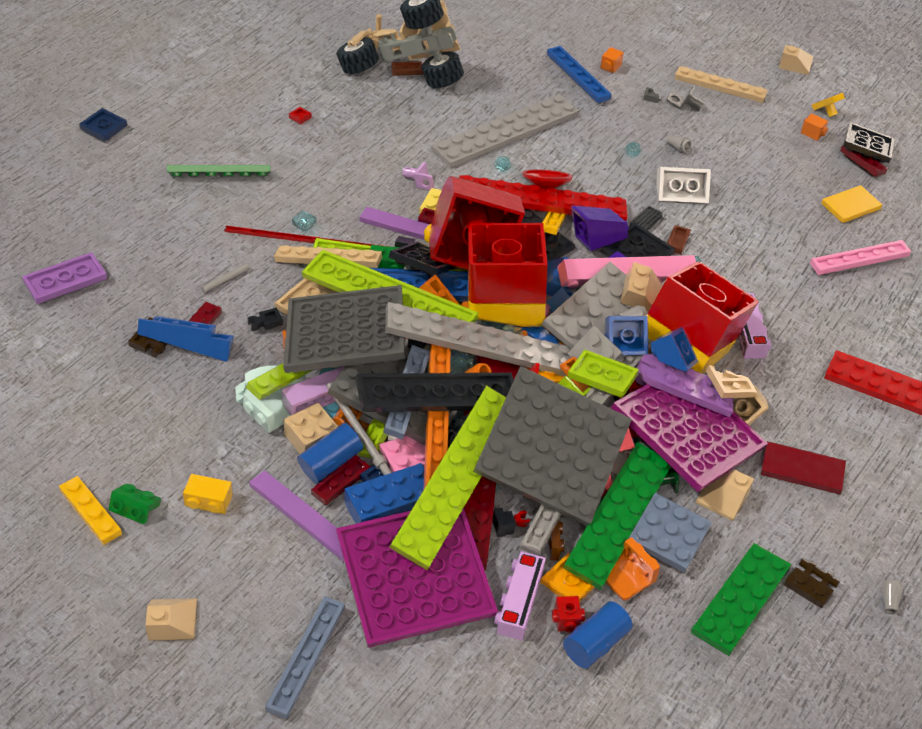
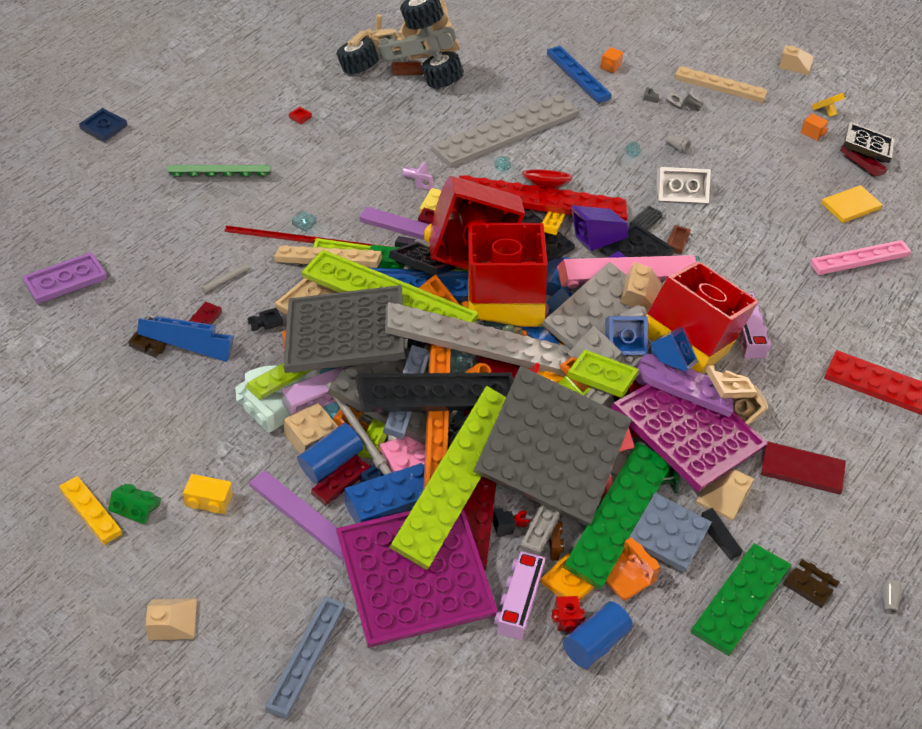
(721, 535): none -> black piece

